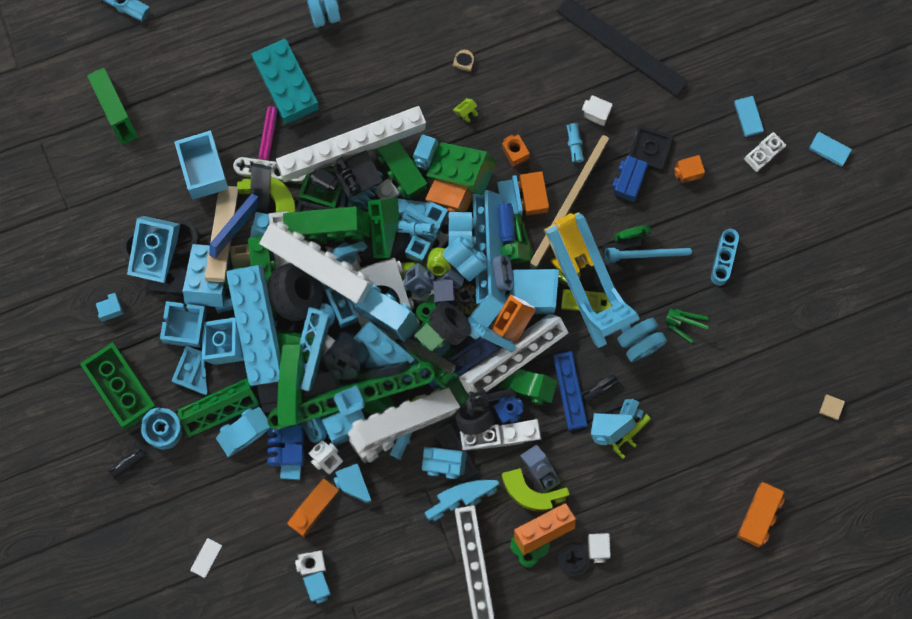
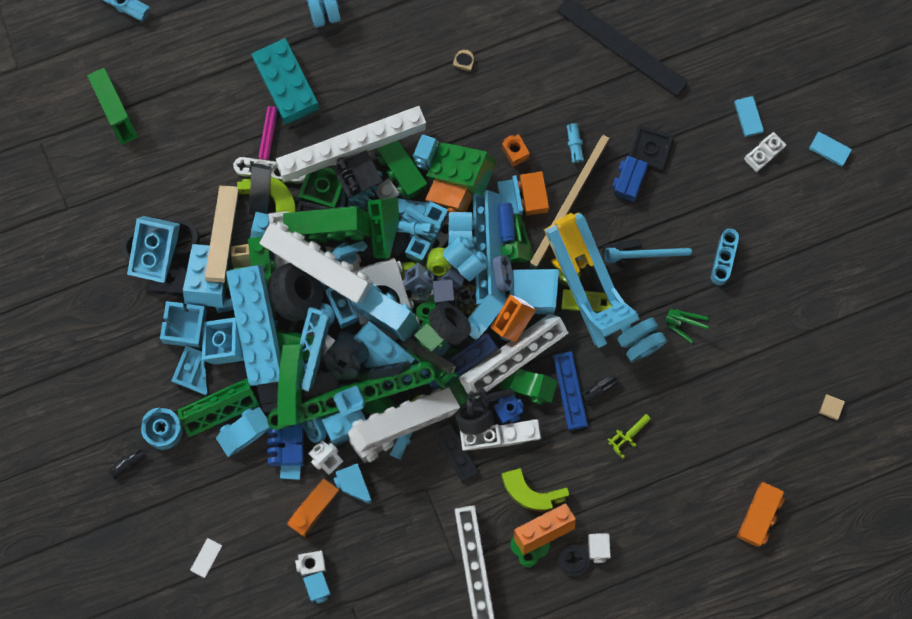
(109, 308): medium azure panel -> none
(118, 386): green brick -> none
(201, 165): medium azure piece -> none
(233, 226): blue tile -> none
(324, 180): black brick -> none
(444, 461): medium azure brick -> none
(465, 108): lime tile -> none
(468, 493): medium azure slope -> none
(495, 338): medium azure tile -> none
(540, 468): sand blue slope -> none
(597, 110): white brick -> none
(611, 427): medium azure slope -> none
(630, 408): medium azure tile -> none
(633, 233): green tile -> none
(689, 169): orange brick -> none

